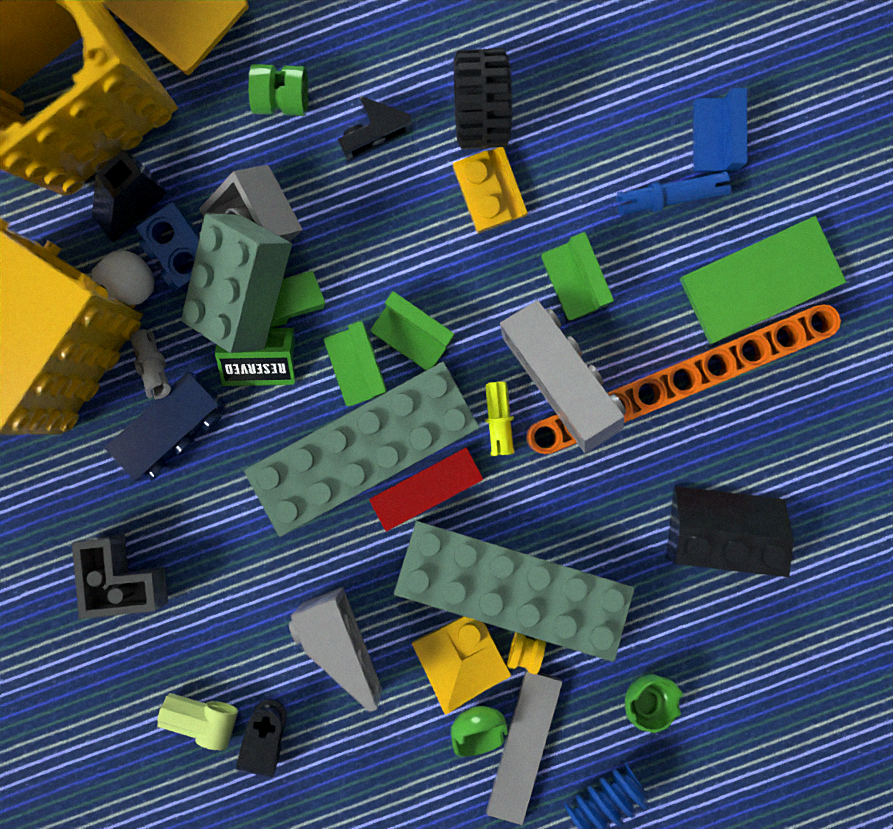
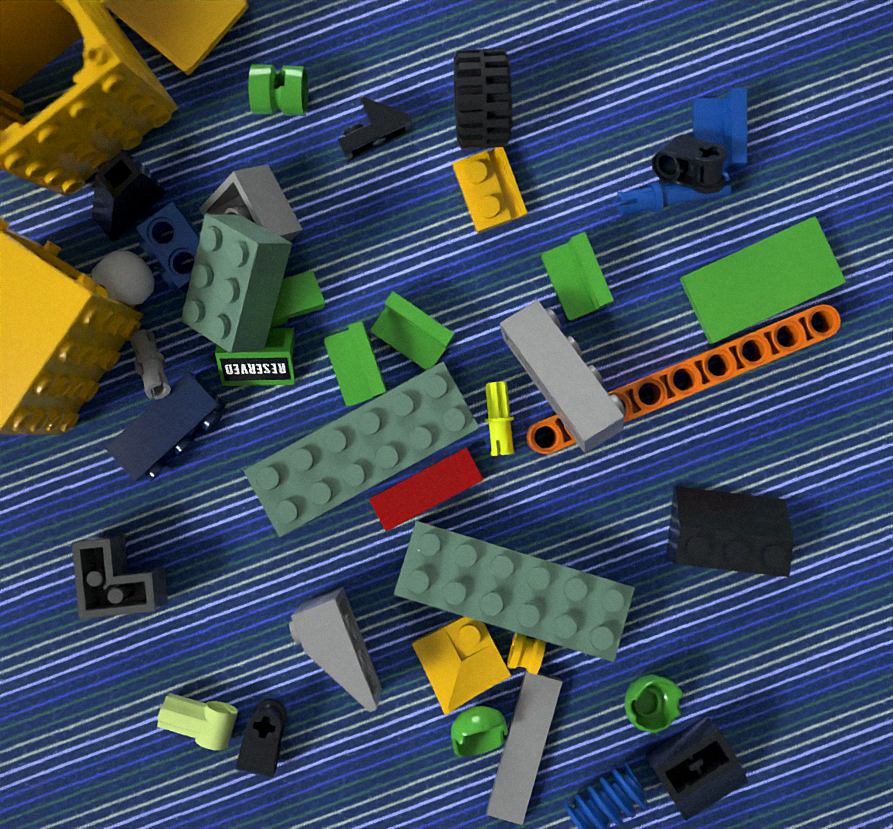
(690, 161): none -> black piece
(697, 767): none -> black slope

